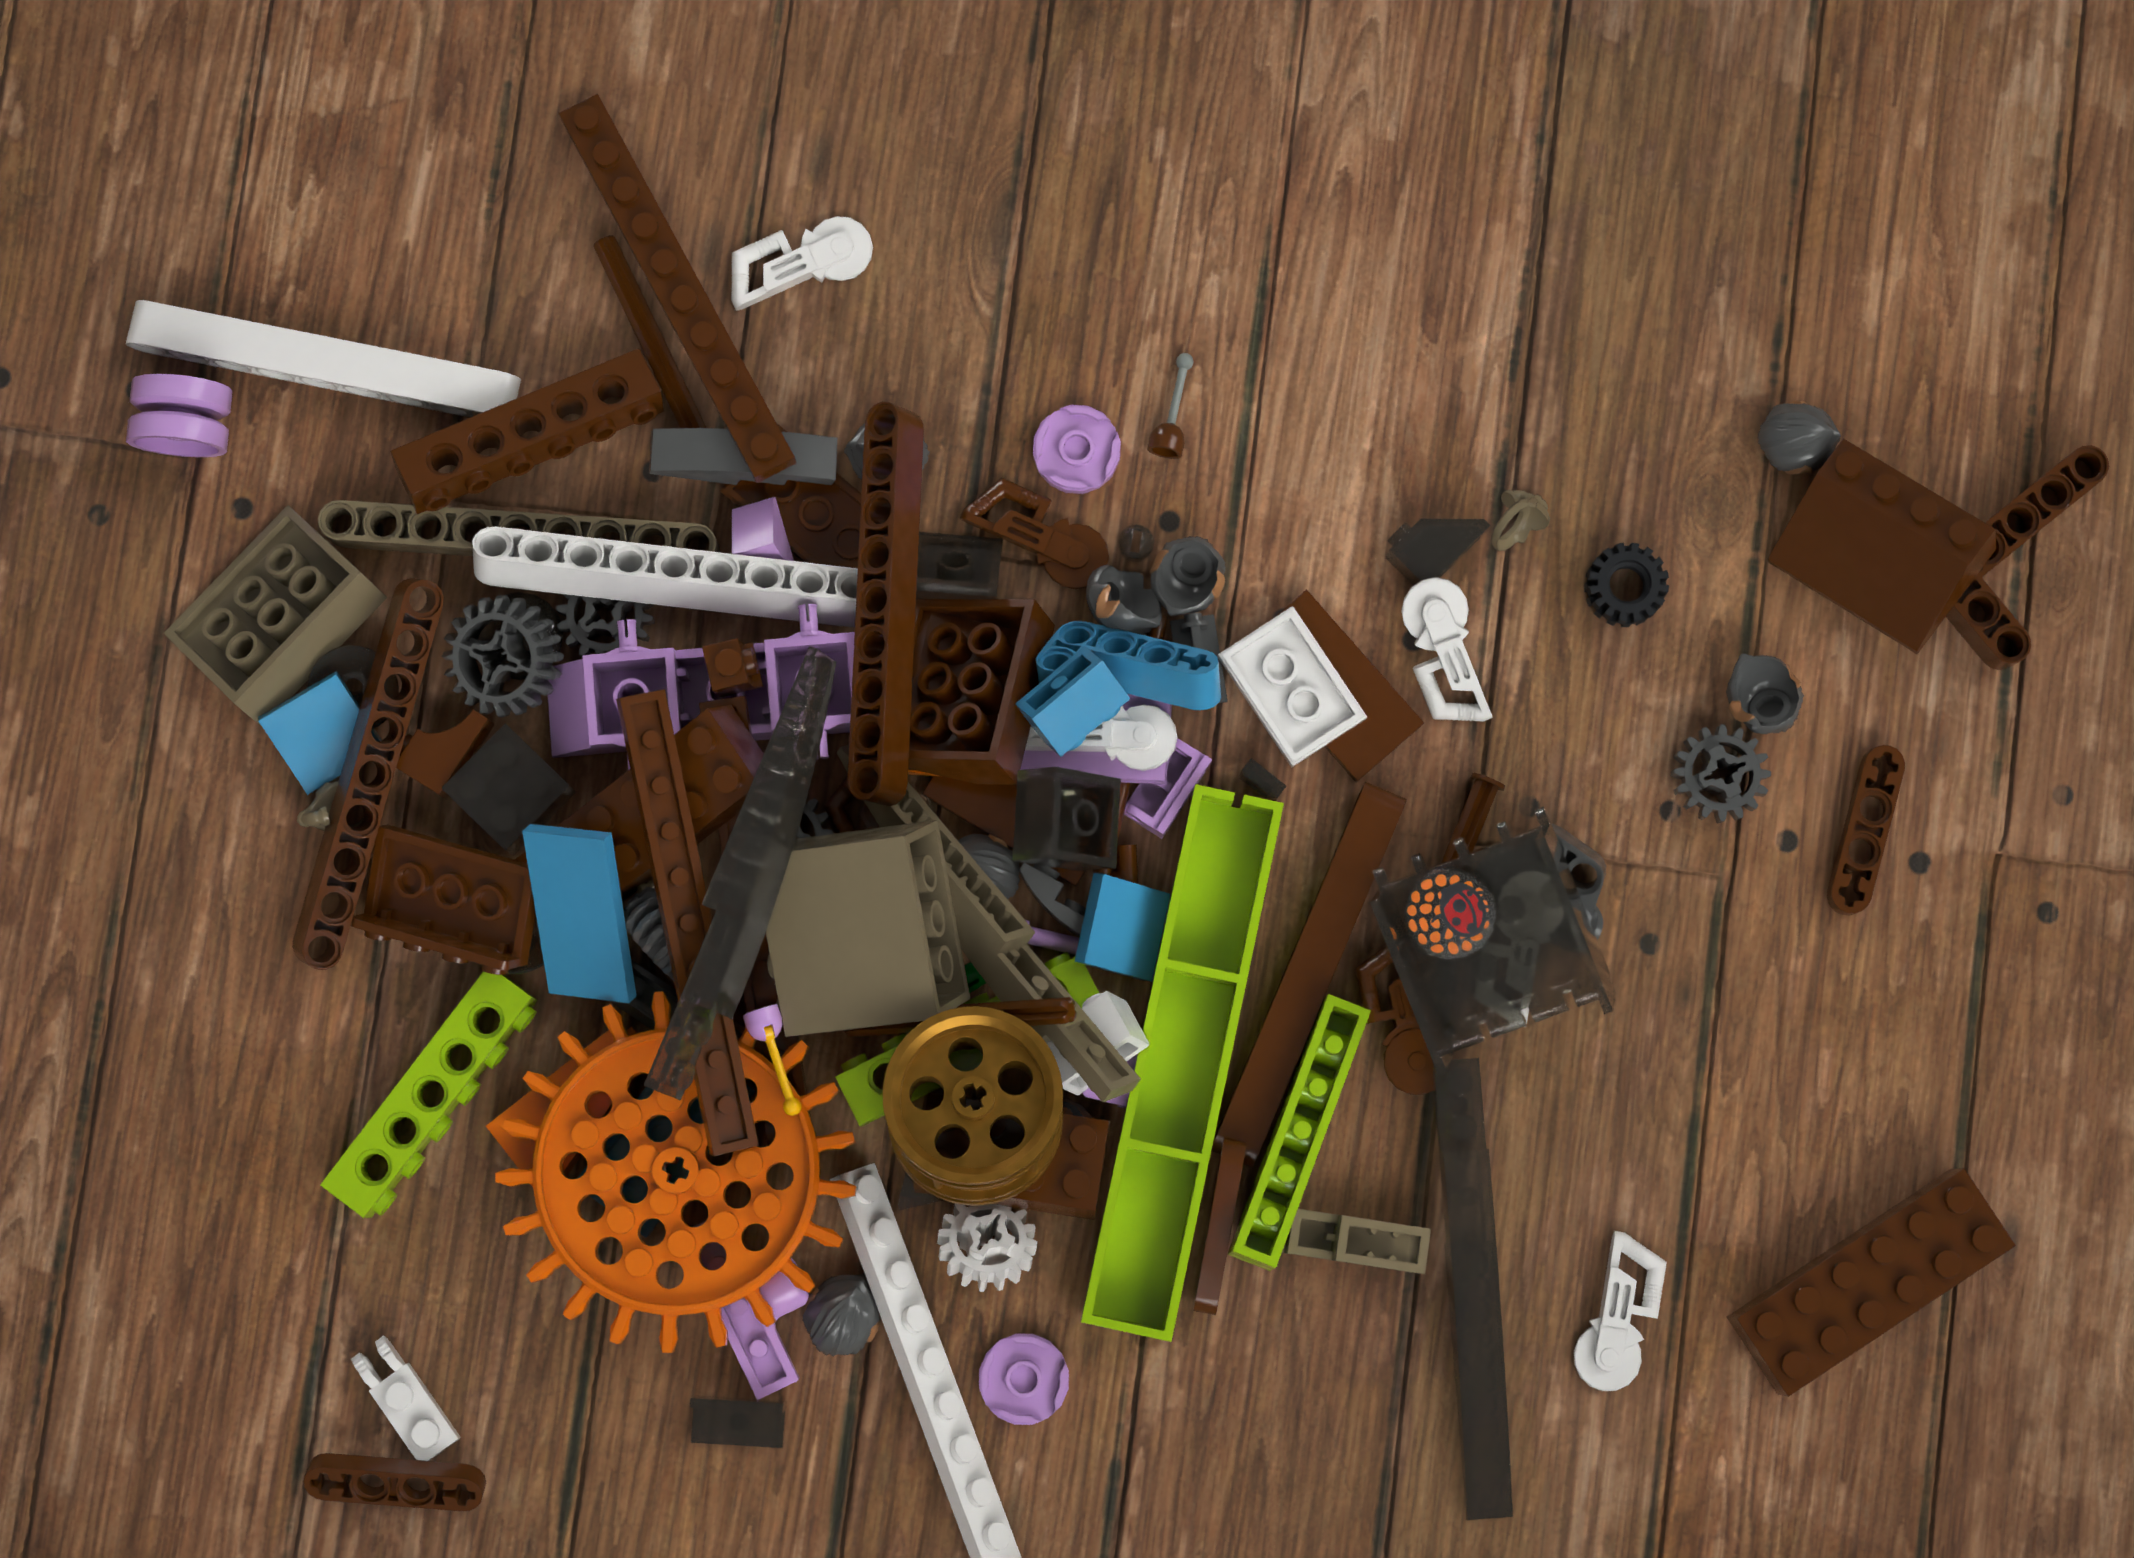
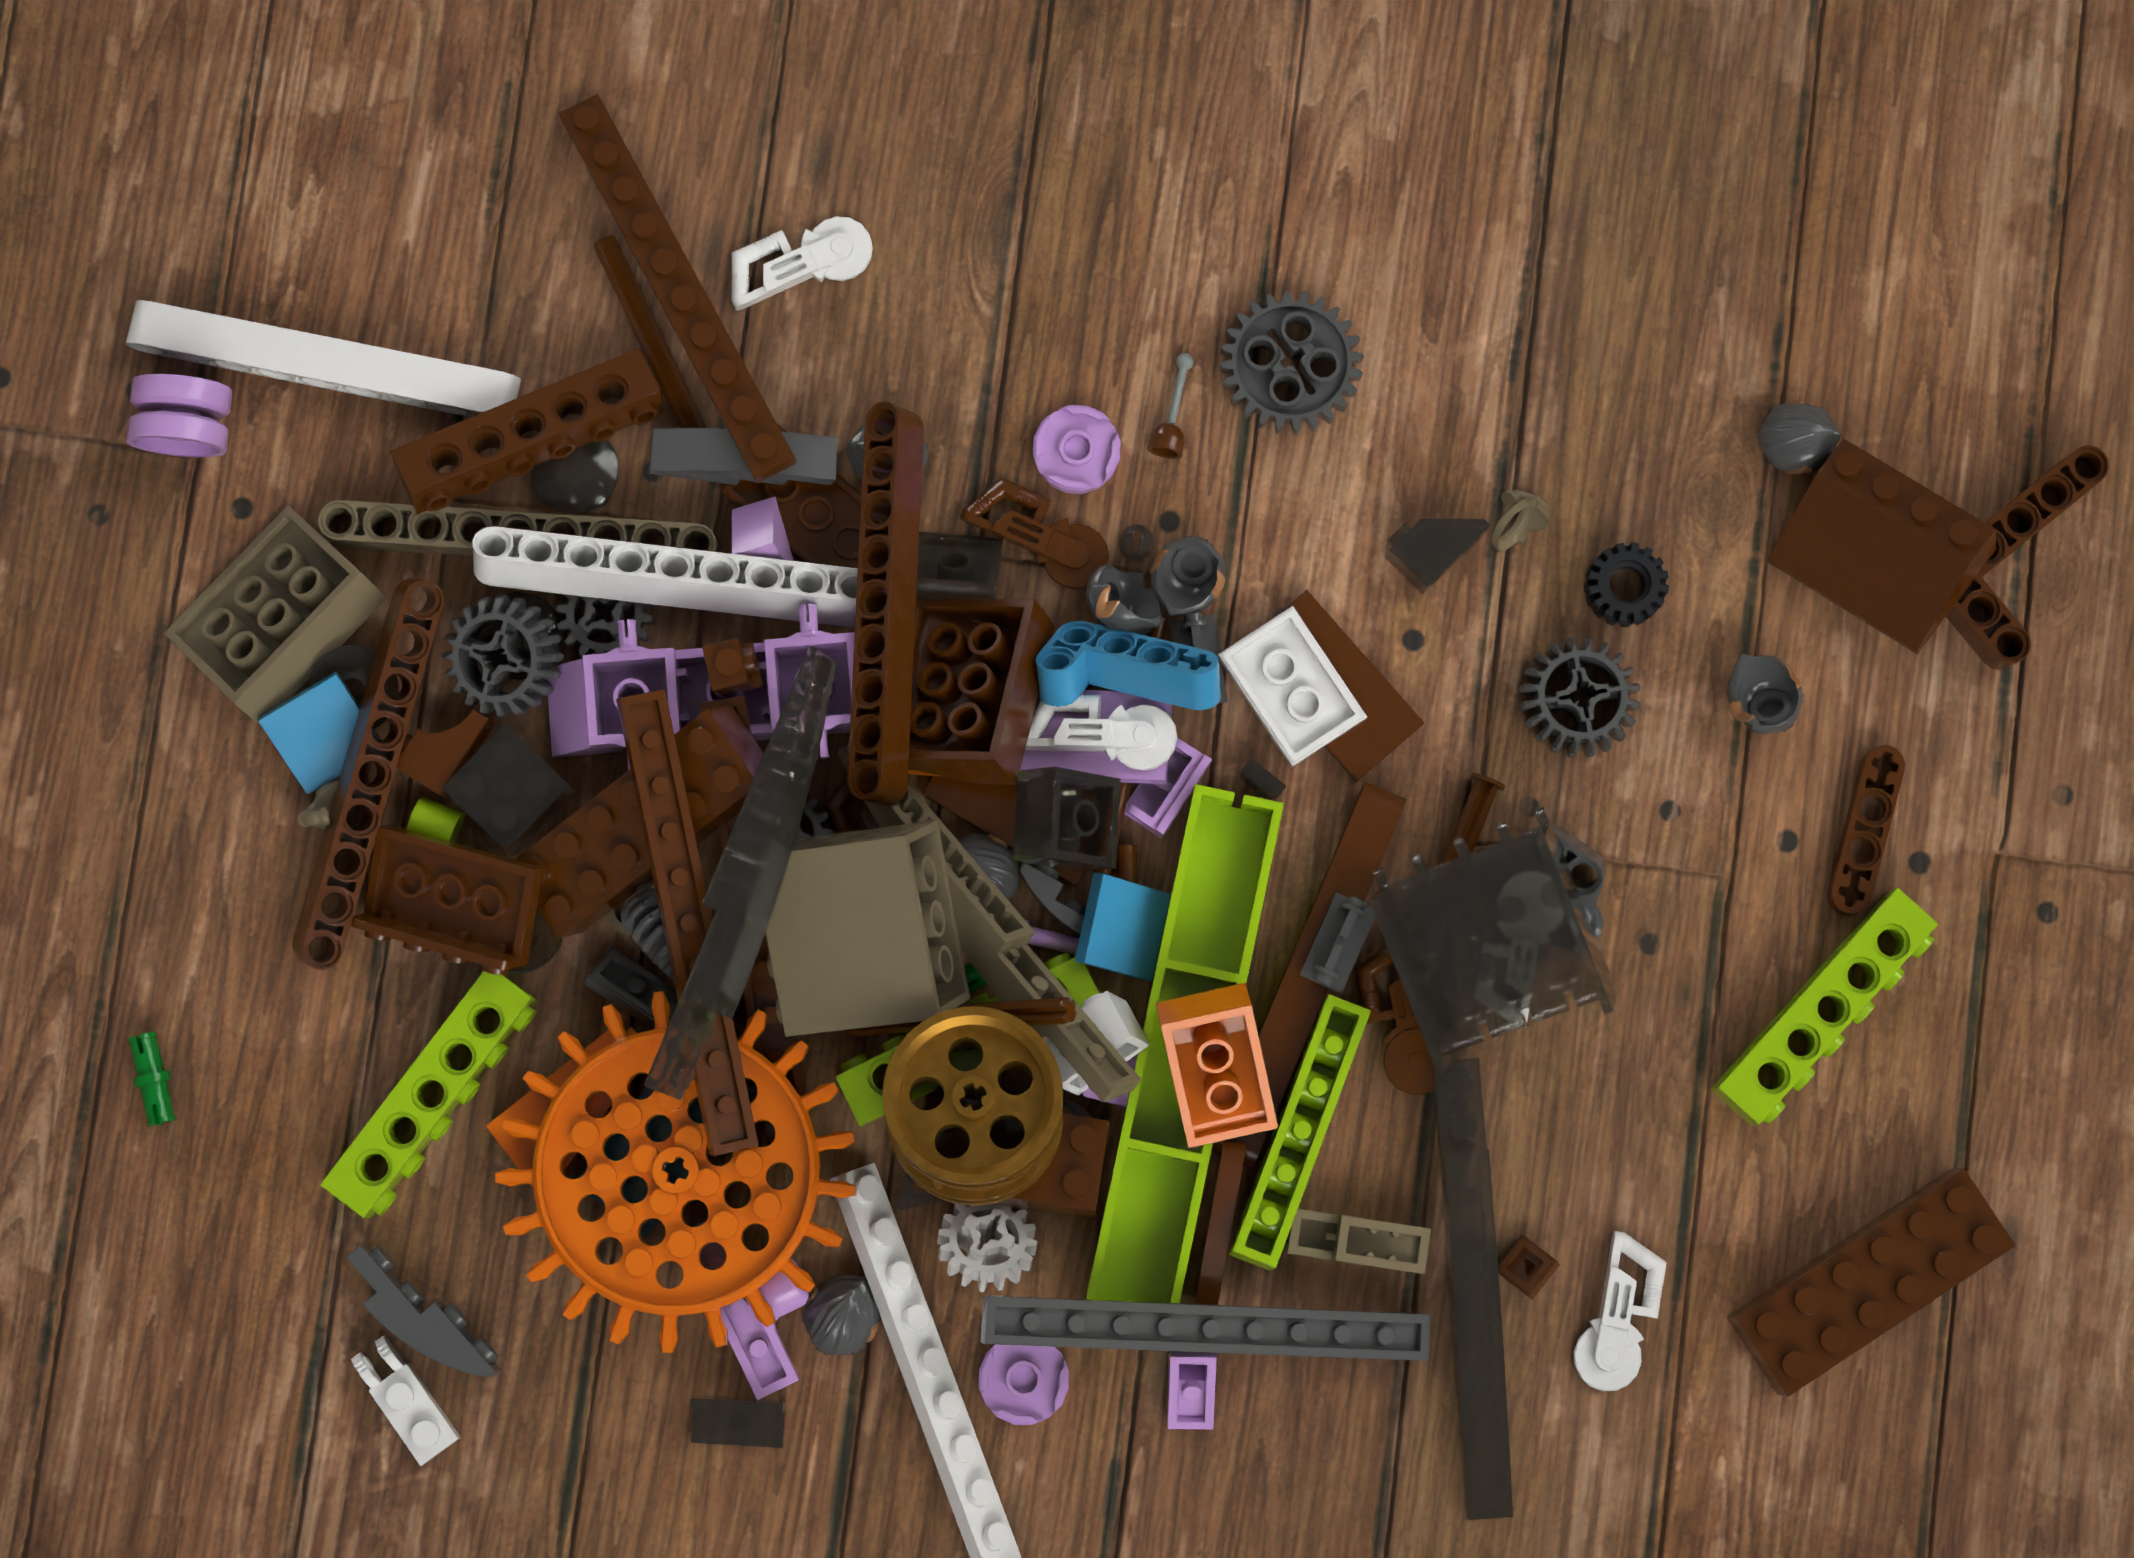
(151, 1079): none -> green pin
(394, 1475): reddish brown beam -> none
(433, 1332): none -> dark grey slope
(436, 820): none -> lime brick
(579, 480): none -> clear smoke dish
(579, 912): dark azure tile -> none
(765, 1026): hinge -> none
(1073, 701): dark azure brick -> none
(1191, 1390): none -> lavender slope
(1204, 1328): none -> dark grey plate
(1217, 1065): none -> orange slope
(1257, 382): none -> dark grey gear
(1338, 942): none -> dark grey hinge
(1436, 616): white piece -> none
(1450, 913): tile -> none
(1527, 1267): none -> reddish brown tile
(1576, 679): none -> dark grey gear
(1715, 757): dark grey gear -> none
(1740, 1083): none -> lime brick

